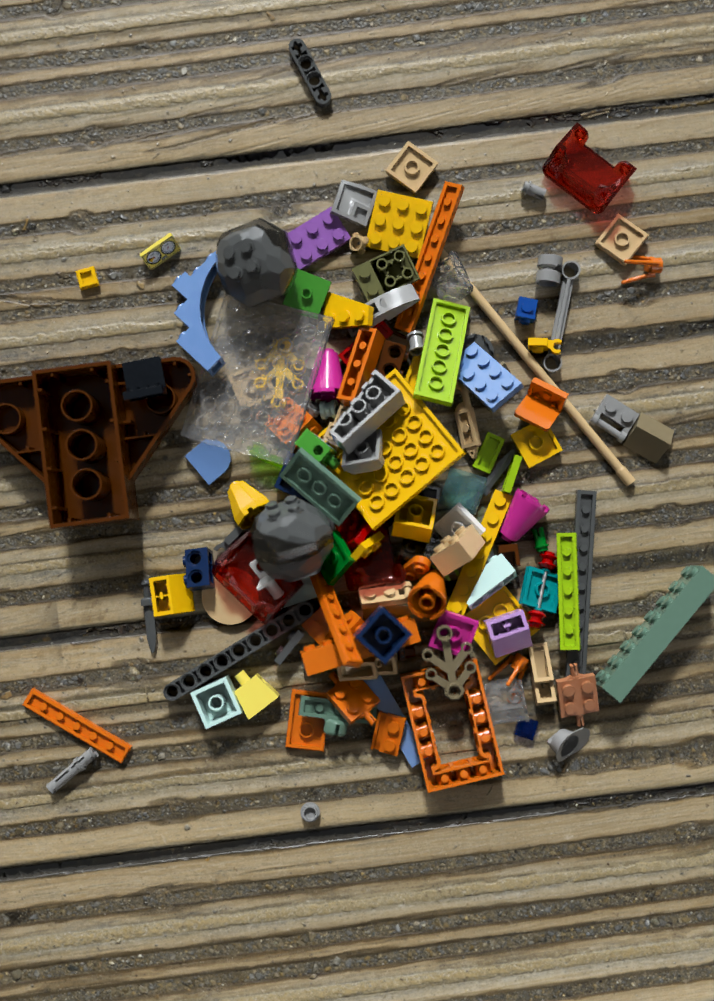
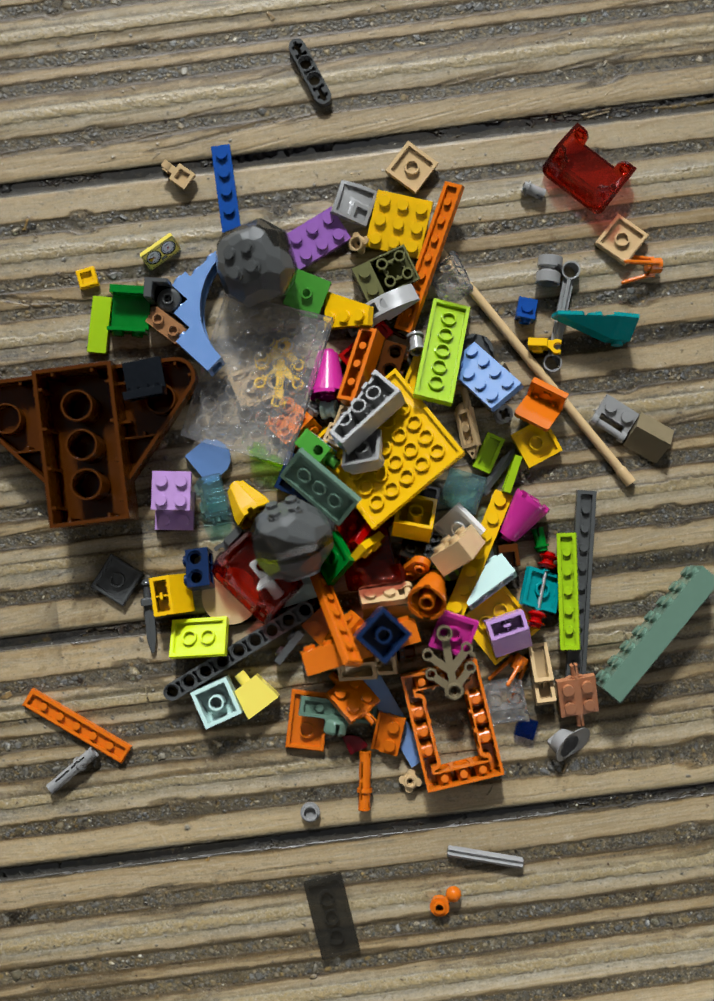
(99, 320): none -> lime tile
(117, 579): none -> dark grey tile
(129, 311): none -> green panel
(153, 286): none -> dark grey panel
(165, 296): none -> dark grey head
(165, 325): none -> medium nougat brick
(173, 500): none -> lavender bracket
(179, 175): none -> tan plate
(199, 637): none -> neon yellow plate
(212, 495): none -> clear light blue brick
(226, 187): none -> blue plate
(331, 916): none -> clear smoke tile
(354, 743): none -> dark red tile
(364, 780): none -> orange pin
(405, 778): none -> tan plate
(453, 894): none -> orange plate
(485, 856): none -> light grey axle
(509, 412): none -> light grey bush
(612, 328): none -> teal wedge

